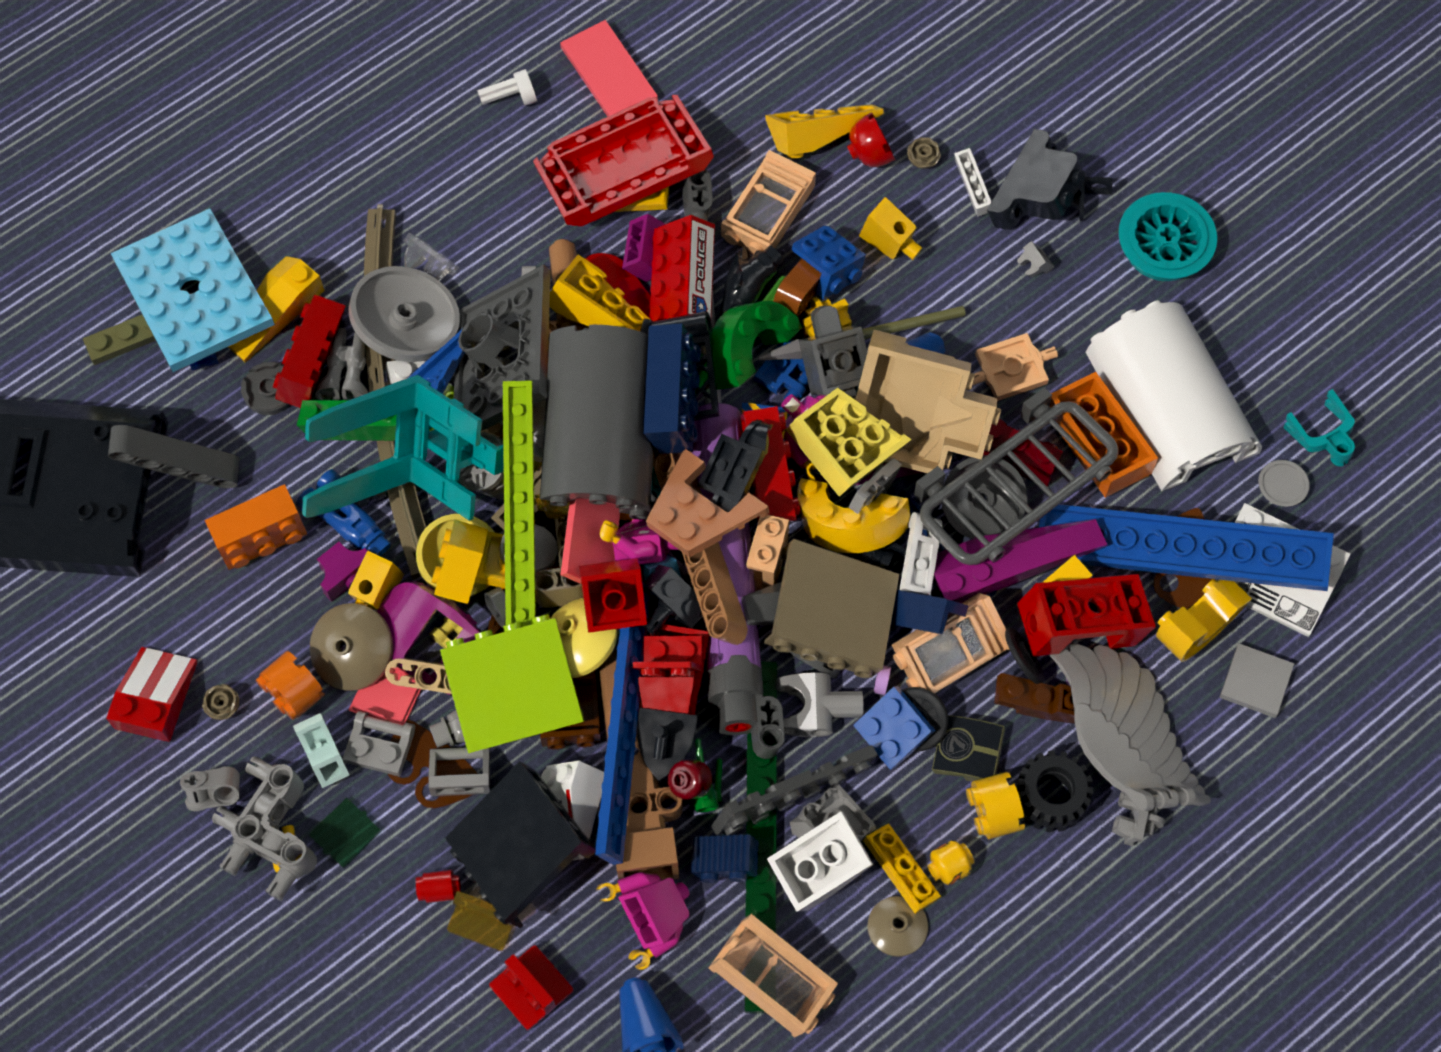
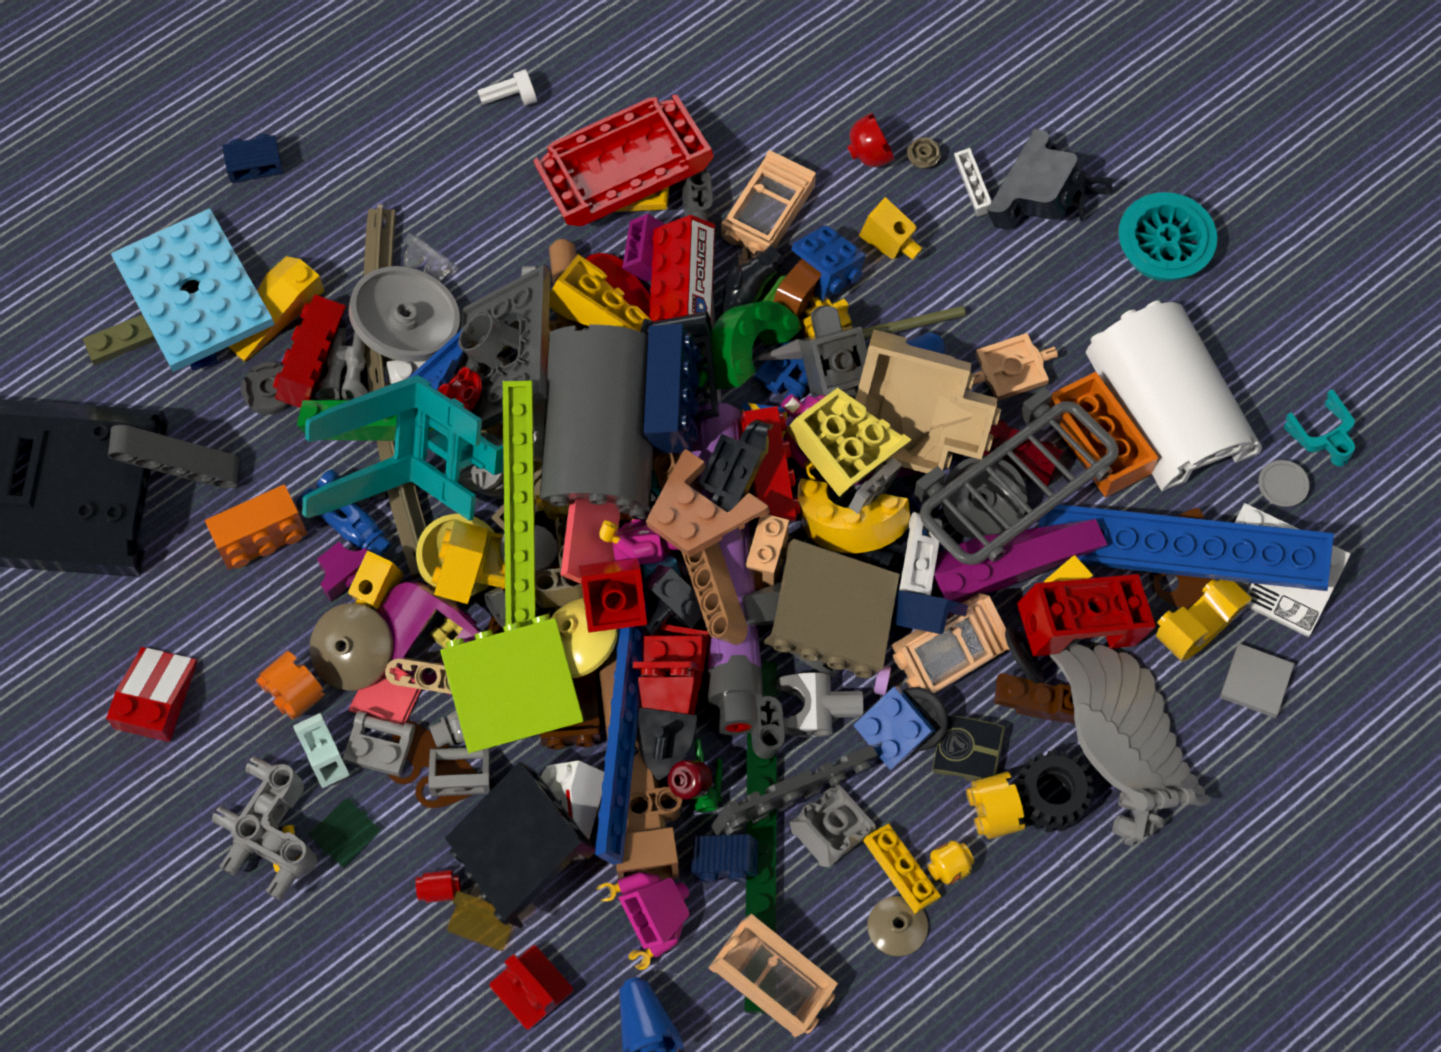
(212, 788): light grey piece -> none
(214, 696): dark tan plate -> none
(252, 158): none -> dark blue brick
(464, 388): none -> red dish
(607, 68): coral tile -> none
(803, 133): yellow wedge -> none
(820, 862): white slope -> none
(1039, 260): light grey tile -> none

